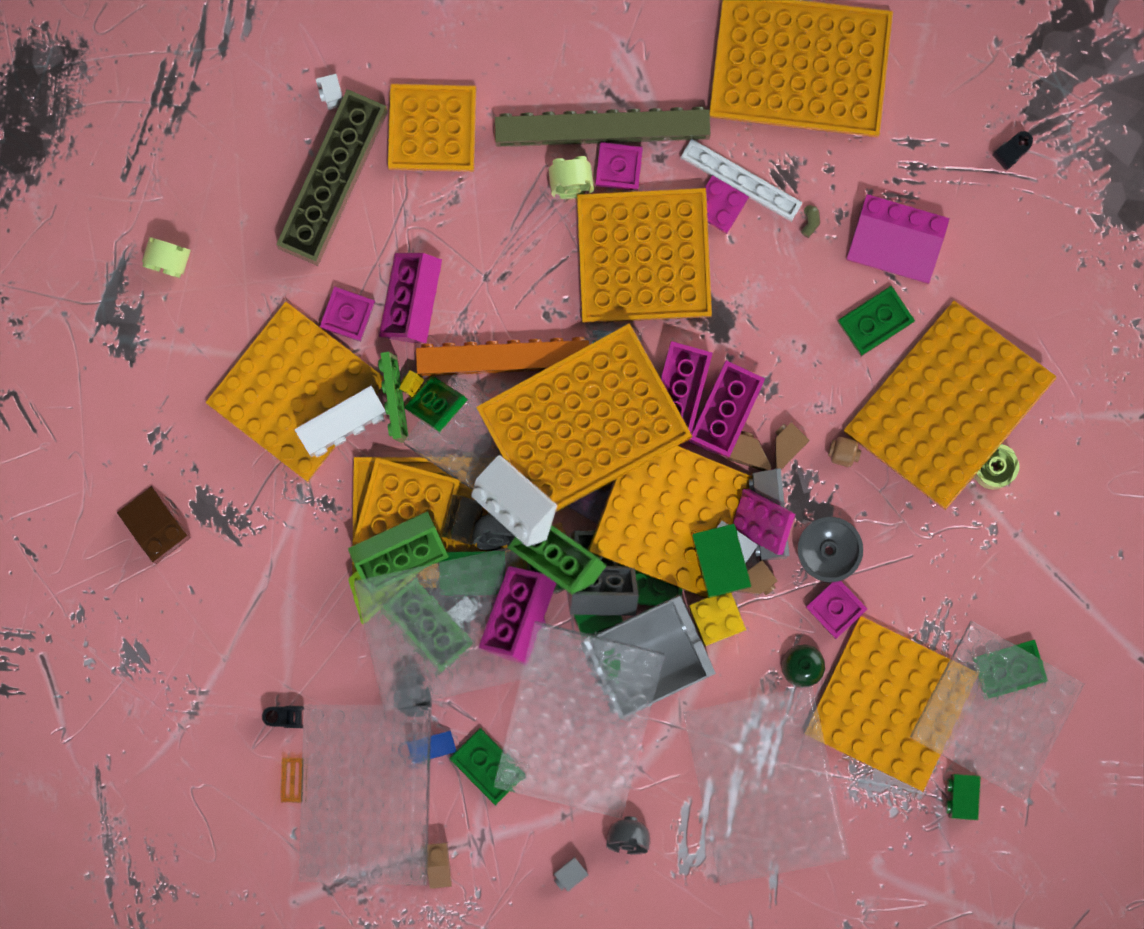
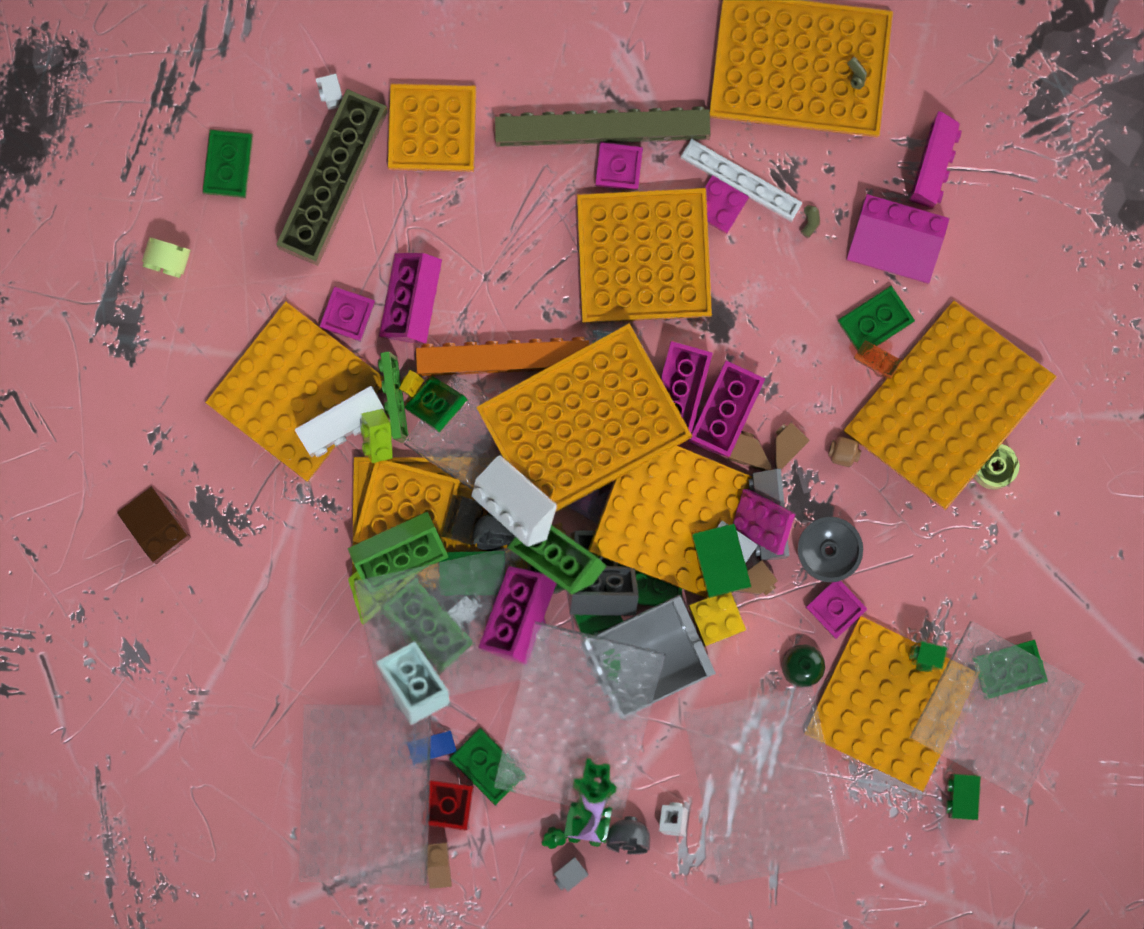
(227, 164): none -> green tile
(285, 716): black piece -> none
(292, 779): clear yellow tile -> none
(376, 436): none -> lime brick
(413, 683): none -> light aqua slope
(449, 804): none -> red brick
(554, 838): none -> green plant
(570, 177): yellowish green brick -> none
(591, 806): none -> green hips
(668, 812): none -> white brick
(859, 73): none -> olive arm
(878, 360): none -> clear orange slope
(927, 656): none -> green brick
(934, 161): none -> dark pink slope
(1011, 151): black piece -> none

